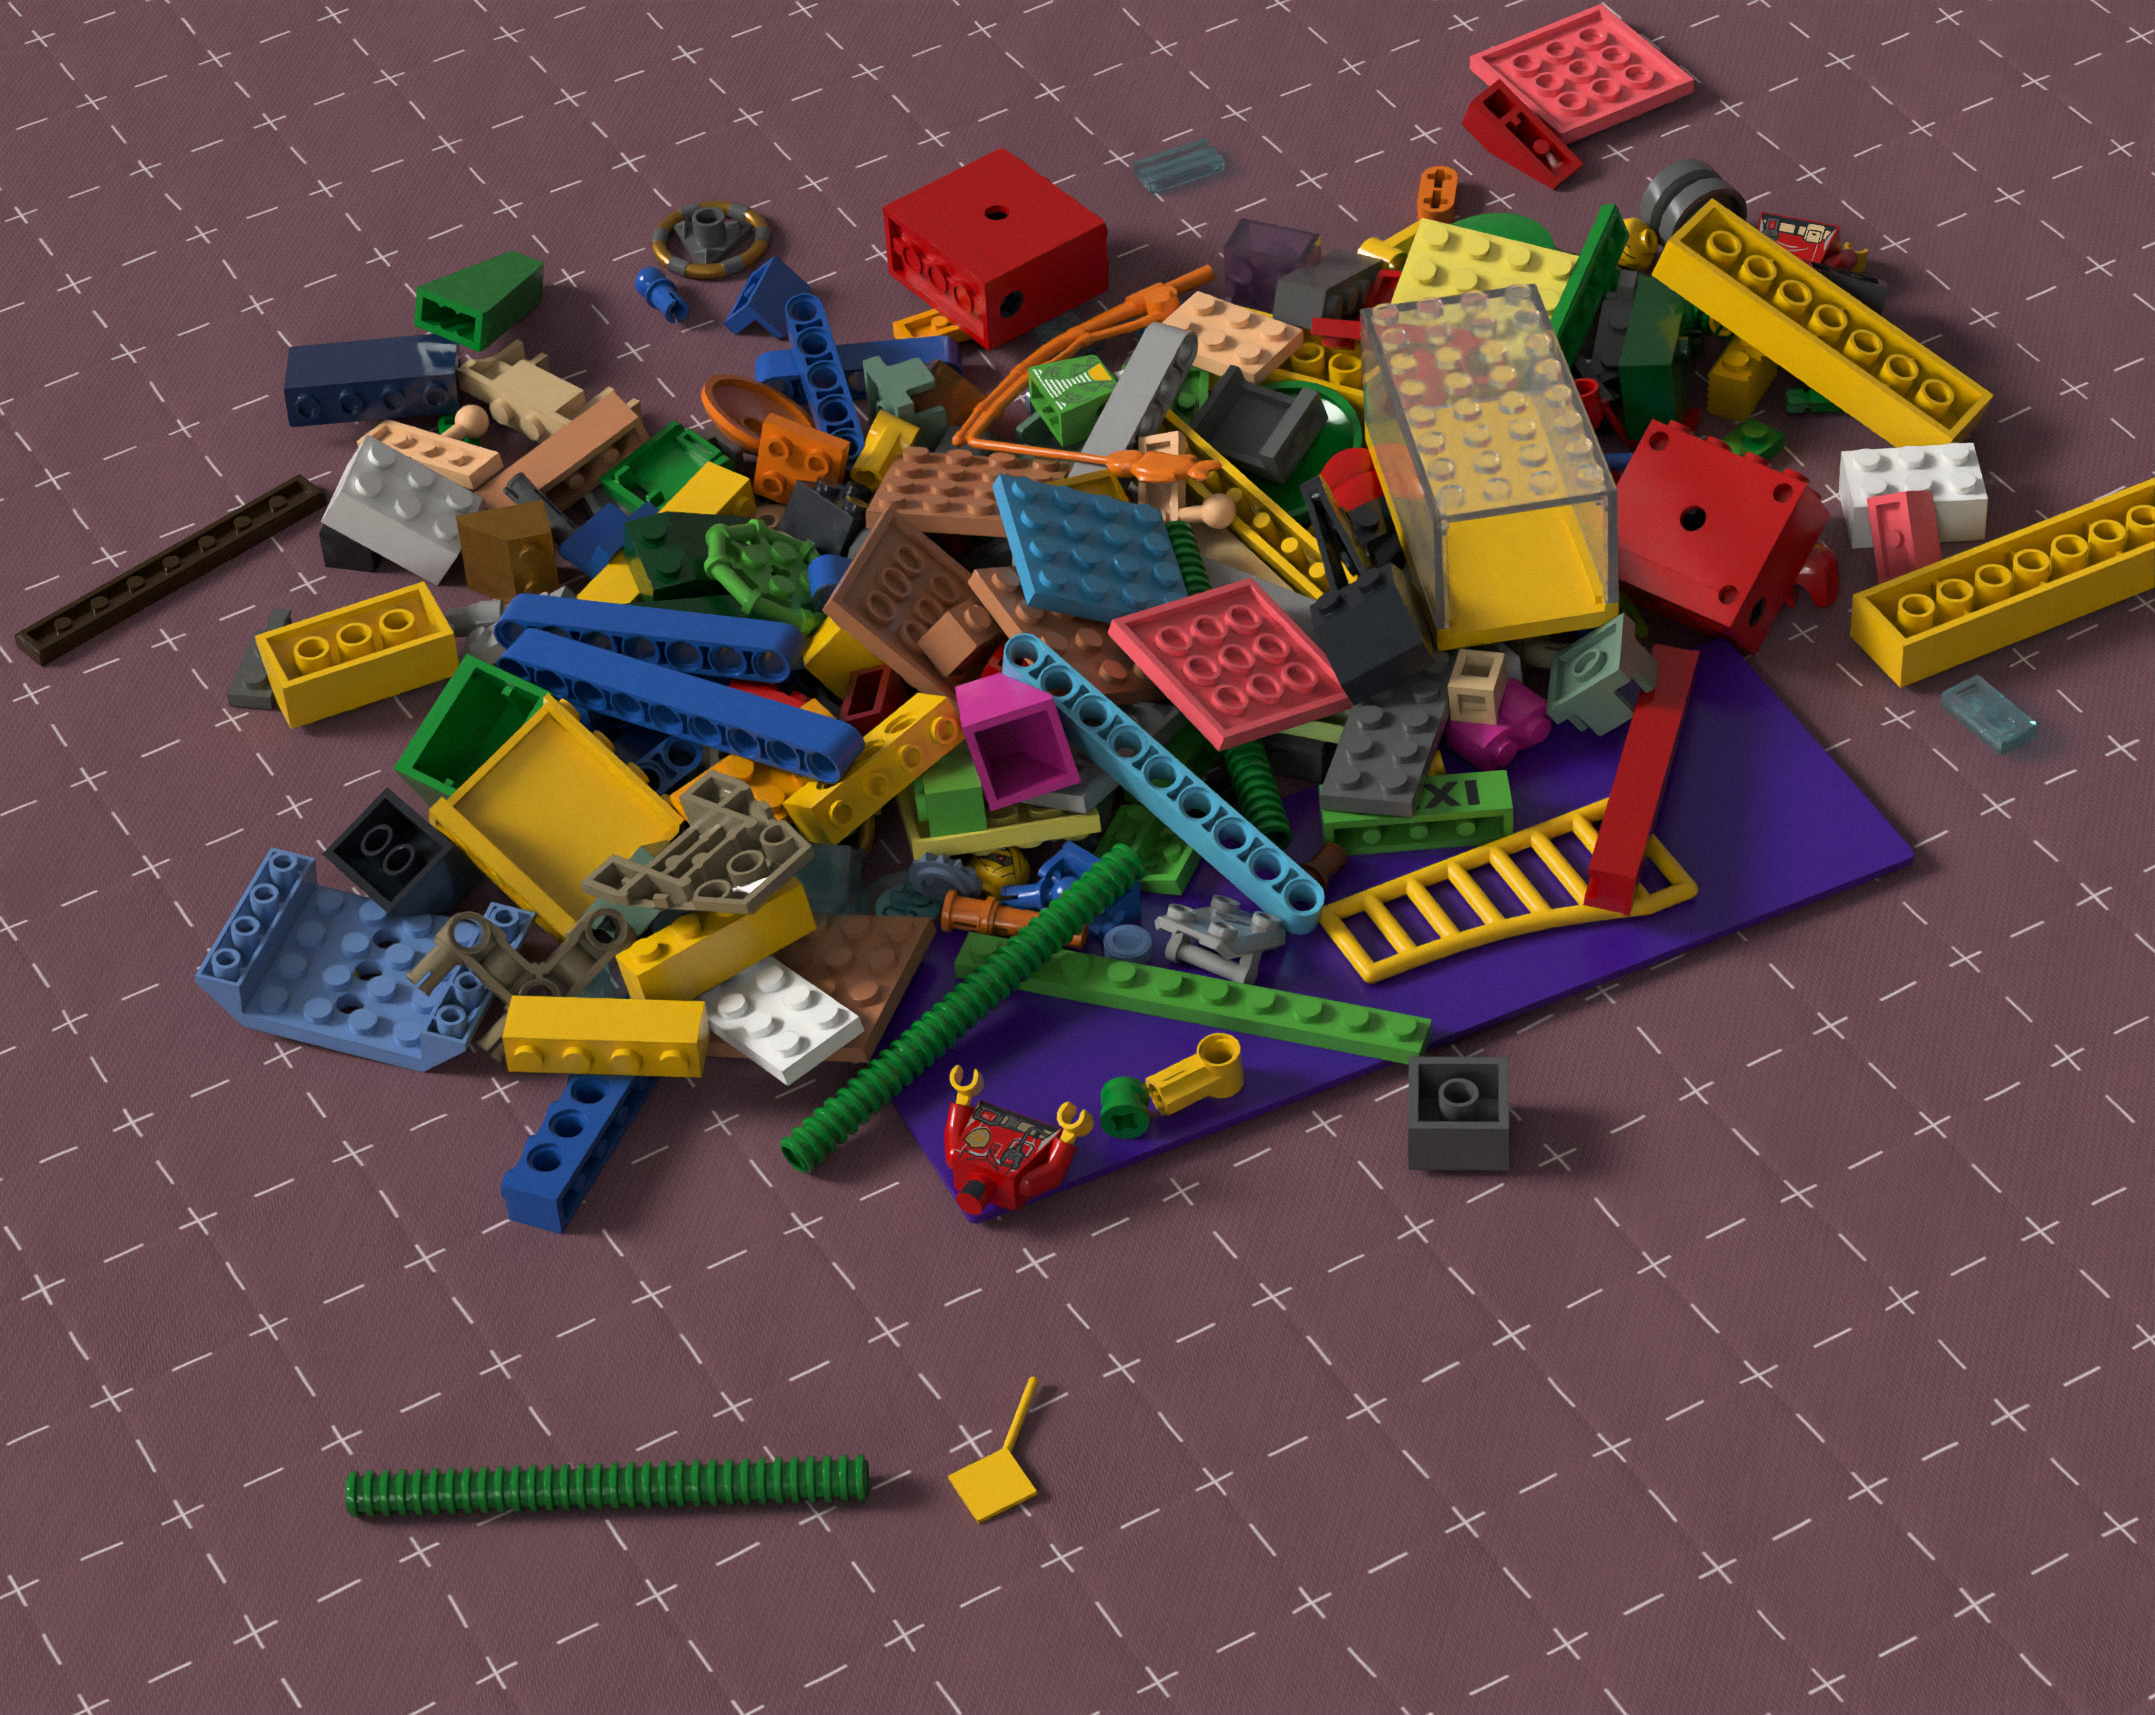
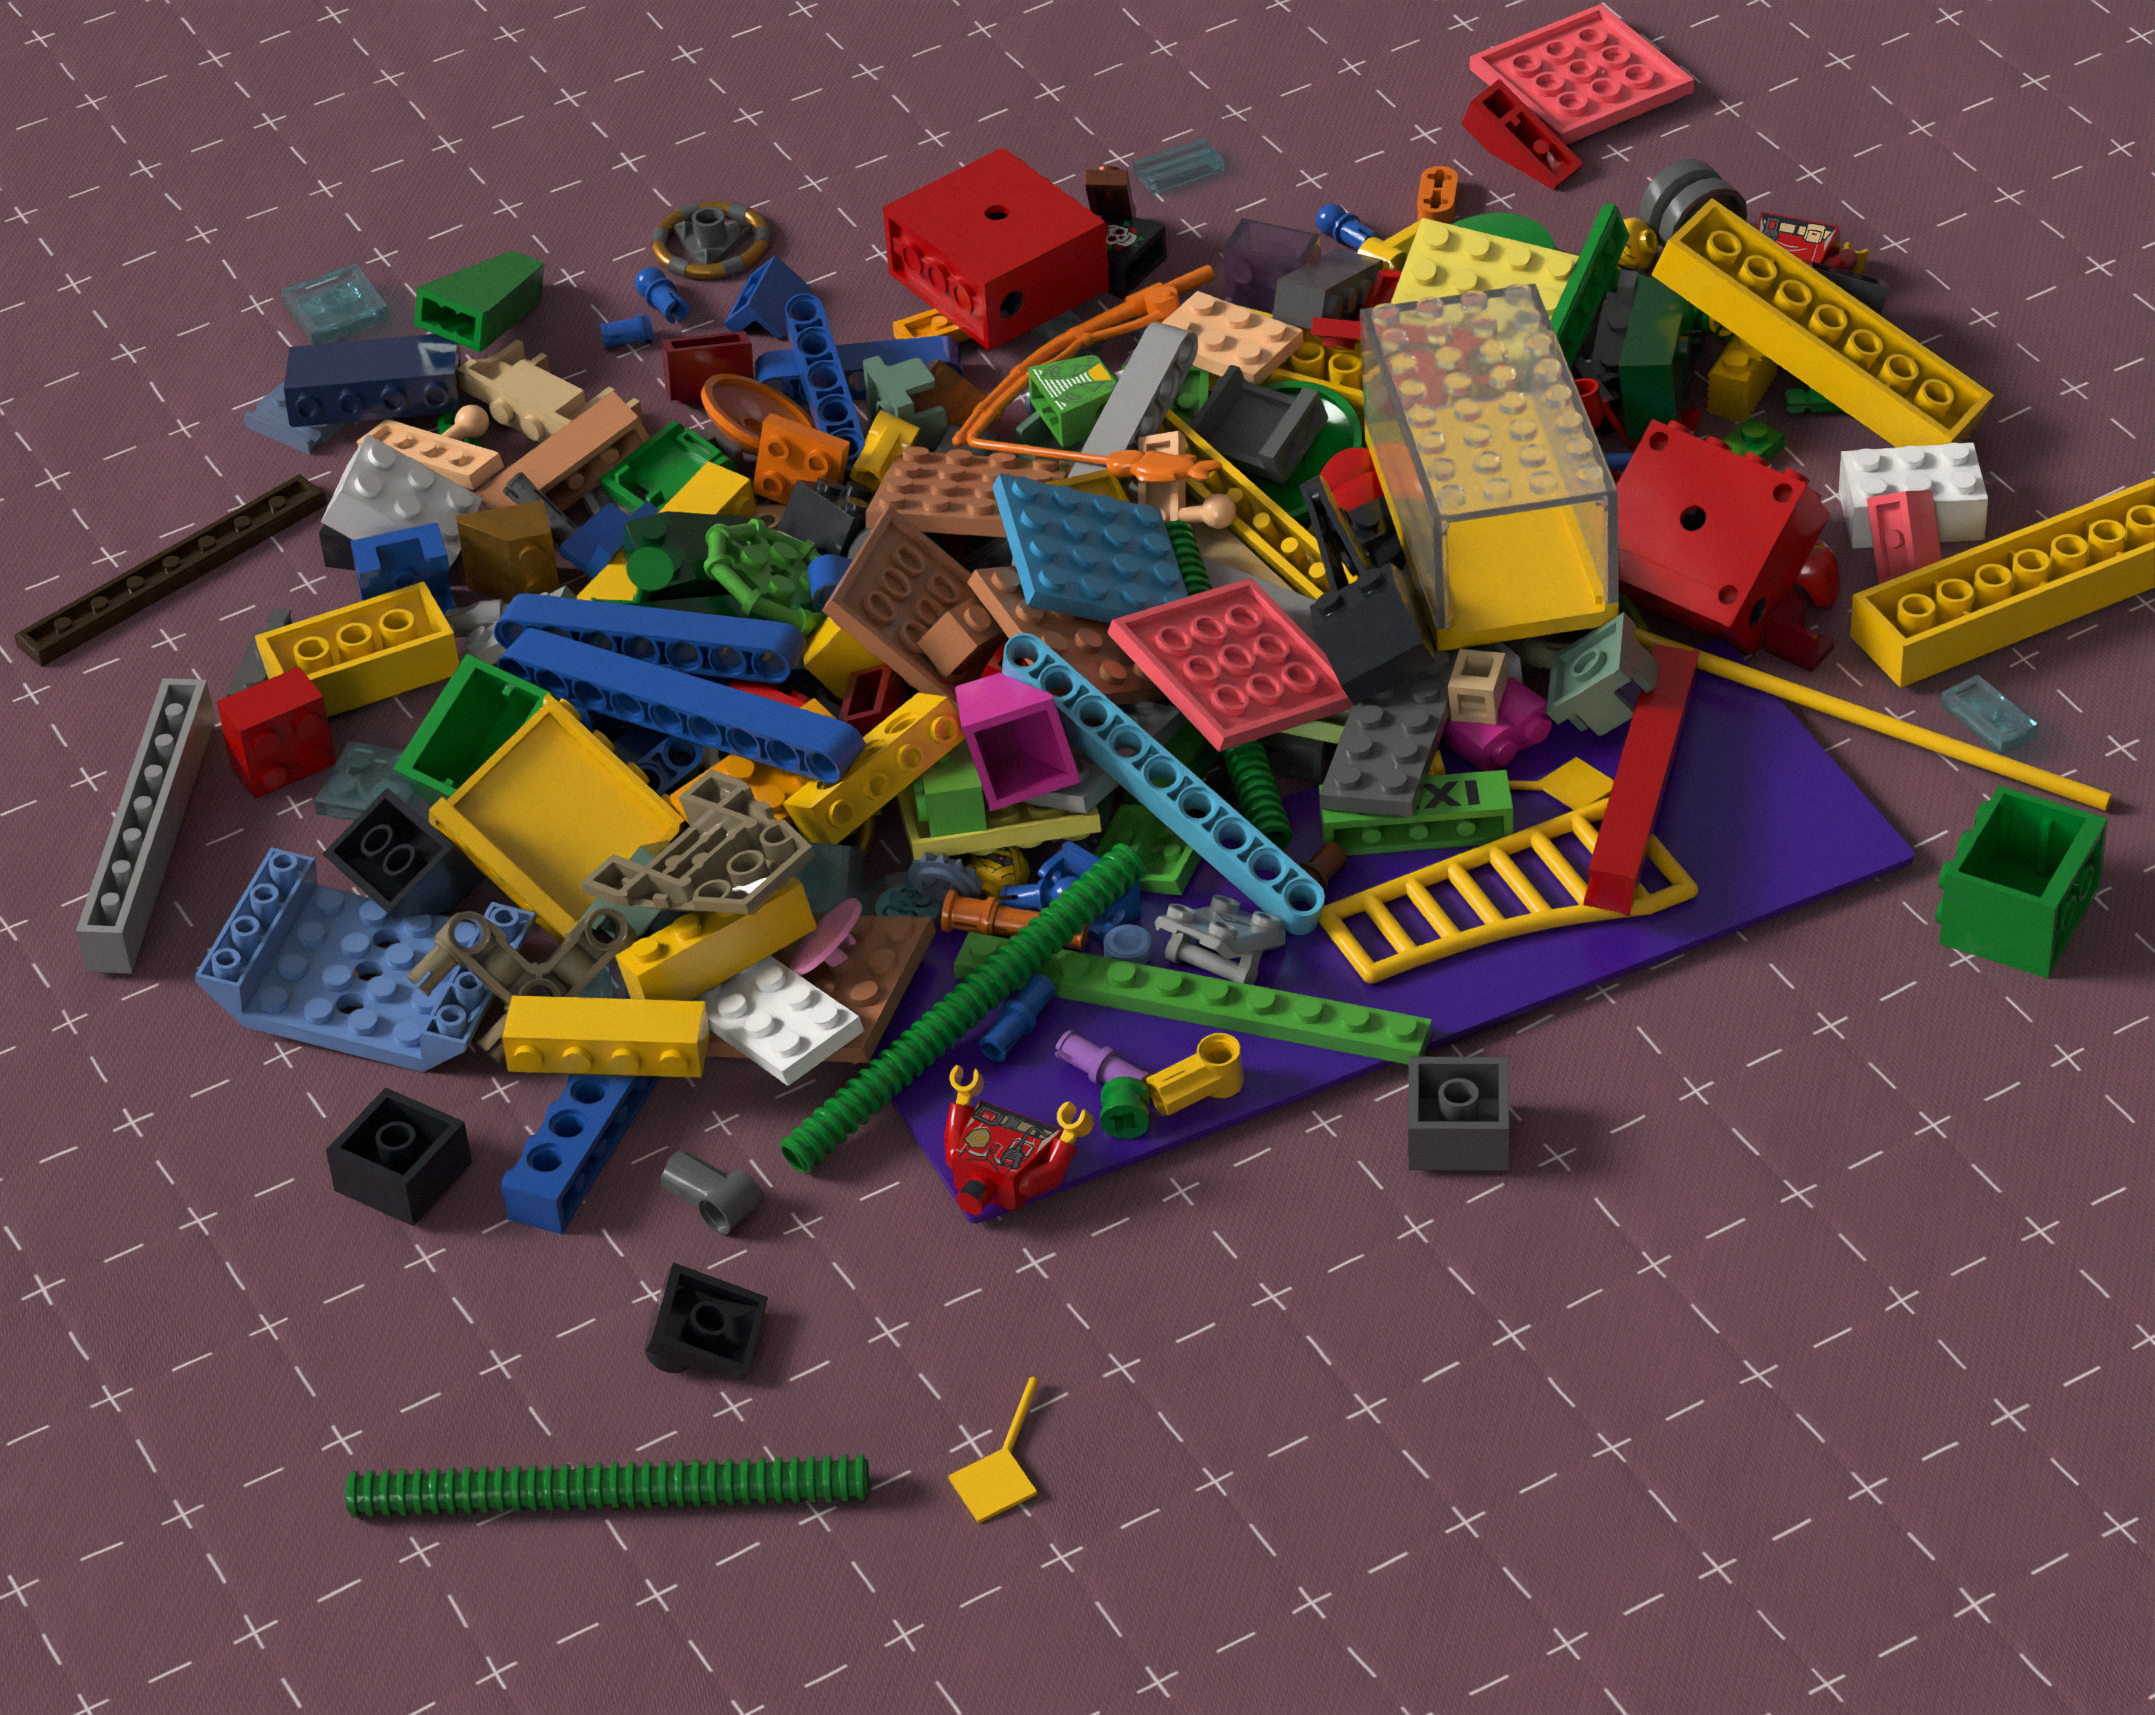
(145, 827): none -> light grey brick
(272, 421): none -> sand blue plate
(276, 732): none -> red brick
(335, 304): none -> clear light blue plate
(359, 779): none -> clear light blue plate
(399, 1156): none -> black brick
(404, 559): none -> blue panel
(627, 331): none -> blue pin
(649, 571): none -> green piece
(695, 359): none -> dark red piece
(704, 1324): none -> black slope
(719, 1197): none -> dark grey piece
(829, 939): none -> bright pink piece
(1017, 1017): none -> blue pin
(1097, 1062): none -> medium lavender pin
(1109, 190): none -> copper plate
(1133, 250): none -> black torso
(1343, 226): none -> blue pin
(1571, 784): none -> yellow piece
(1790, 638): none -> dark red panel
(1888, 725): none -> yellow piece
(2021, 881): none -> green container

